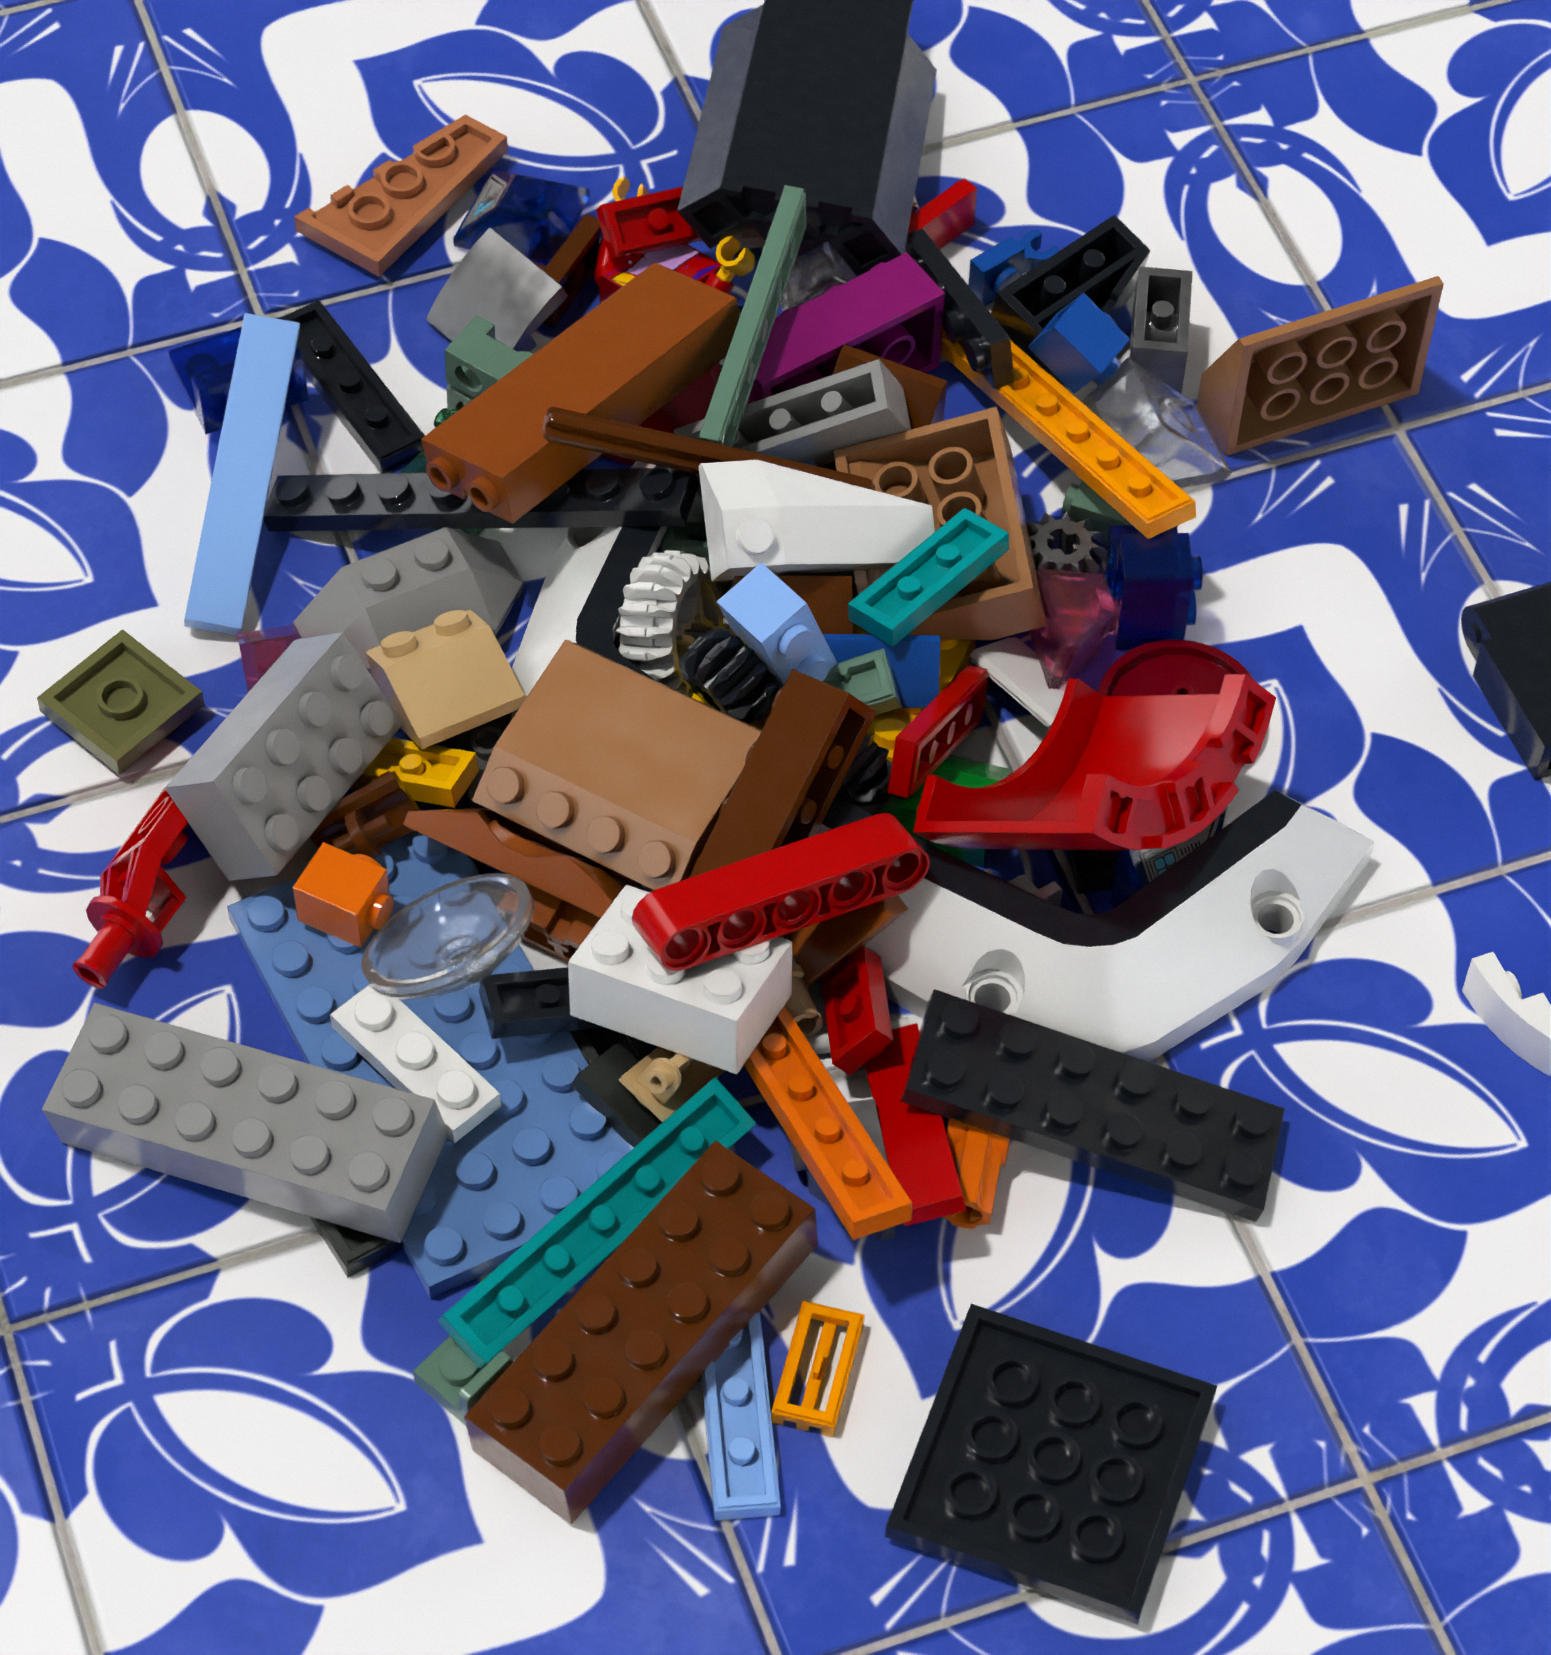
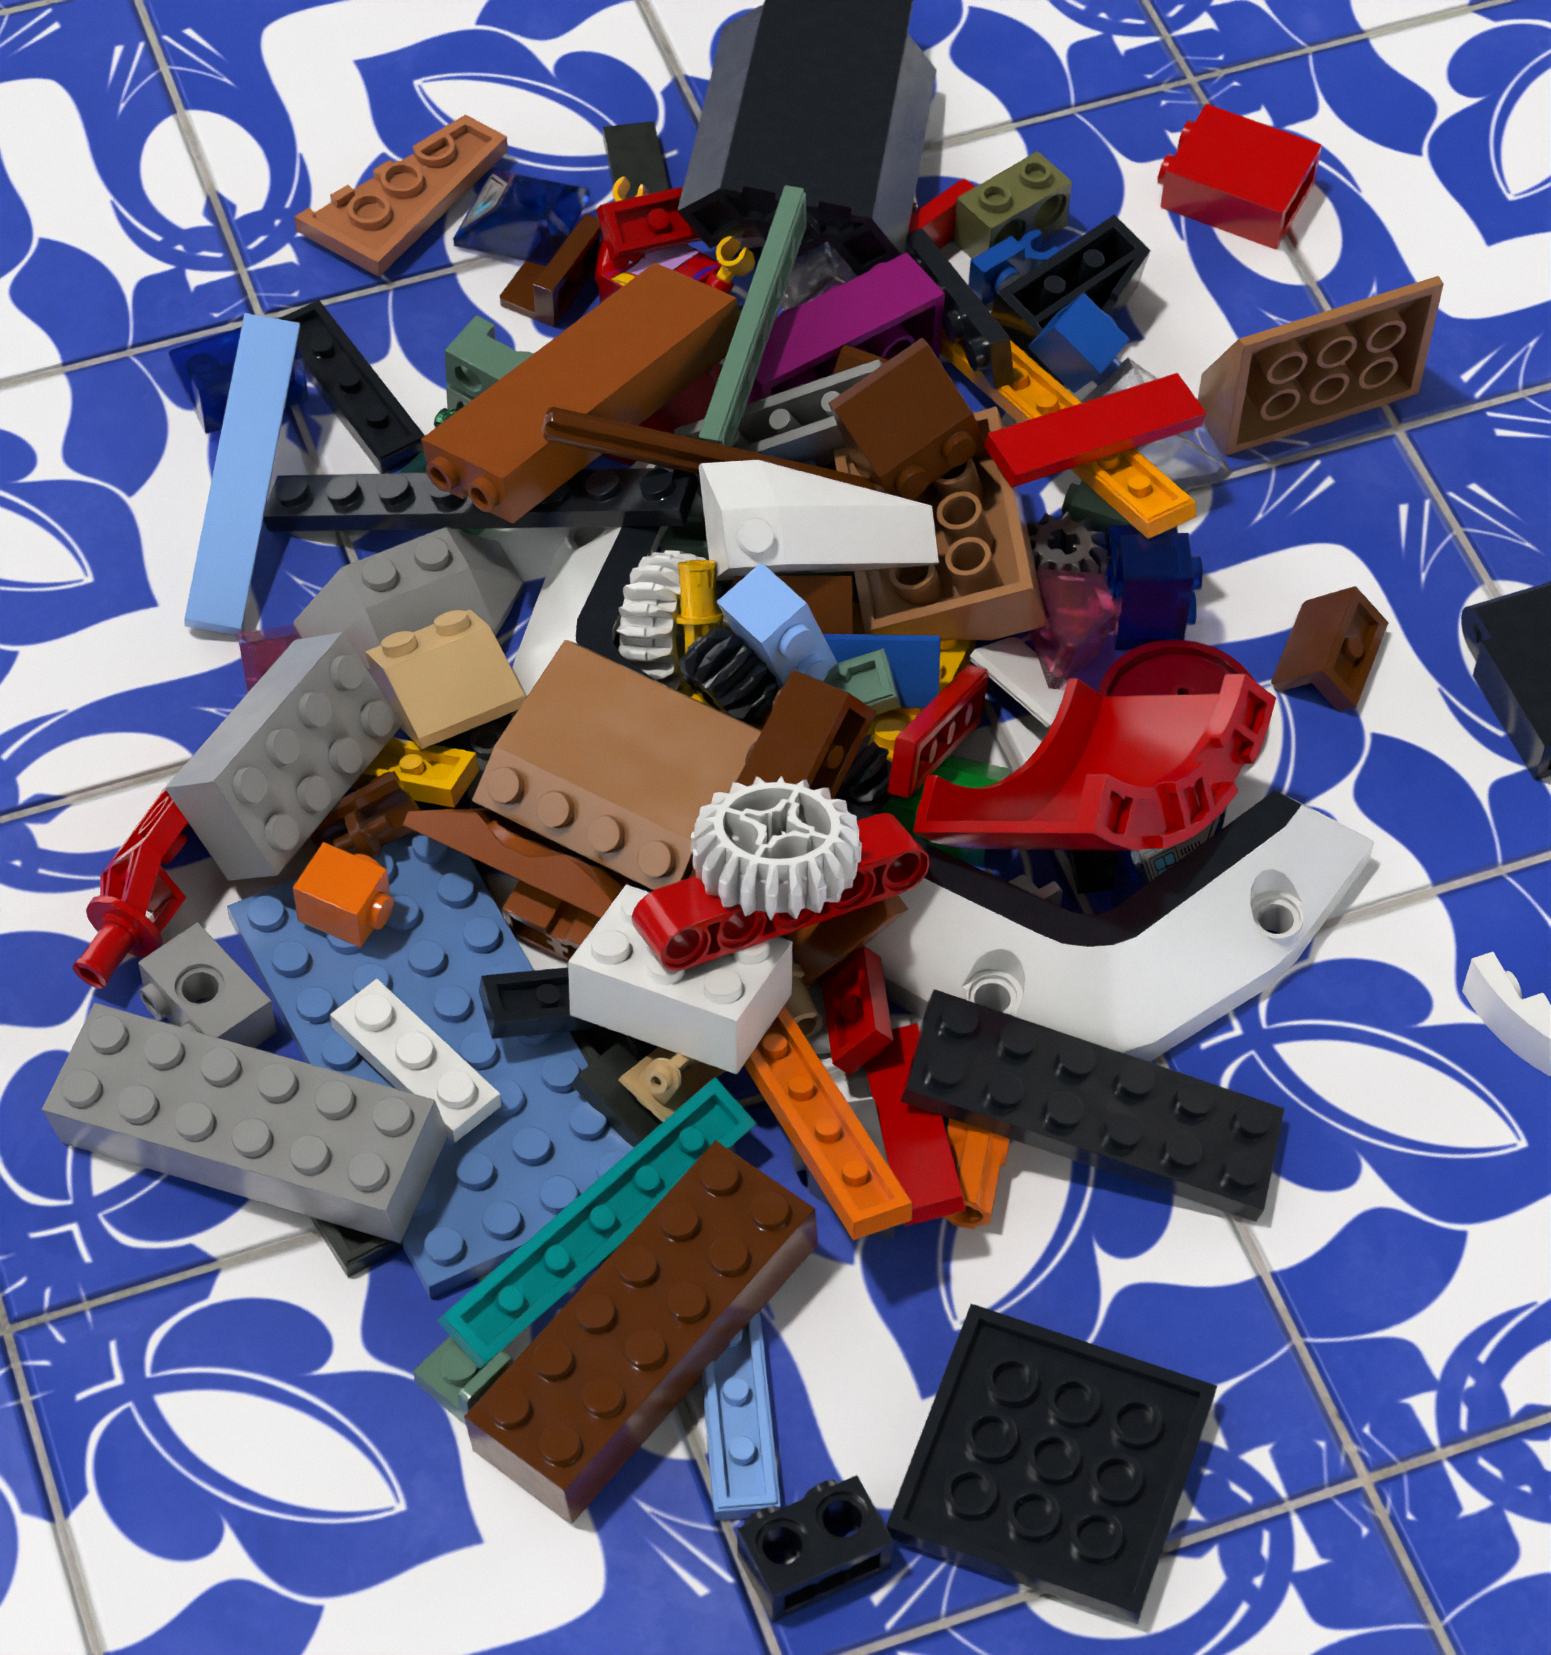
(120, 701): olive plate -> none
(199, 968): none -> light grey brick
(449, 937): clear dish -> none
(499, 287): flat silver slope -> none
(635, 154): none -> pearl dark grey tile
(698, 599): none -> yellow axle
(776, 847): none -> white gear
(806, 1415): light orange tile -> none
(824, 1561): none -> black brick
(906, 423): none -> reddish brown slope
(928, 576): teal plate -> none
(1013, 203): none -> olive brick
(1094, 429): none -> red tile
(1162, 323): flat silver brick -> none
(1239, 175): none -> red brick
(1332, 647): none -> reddish brown panel

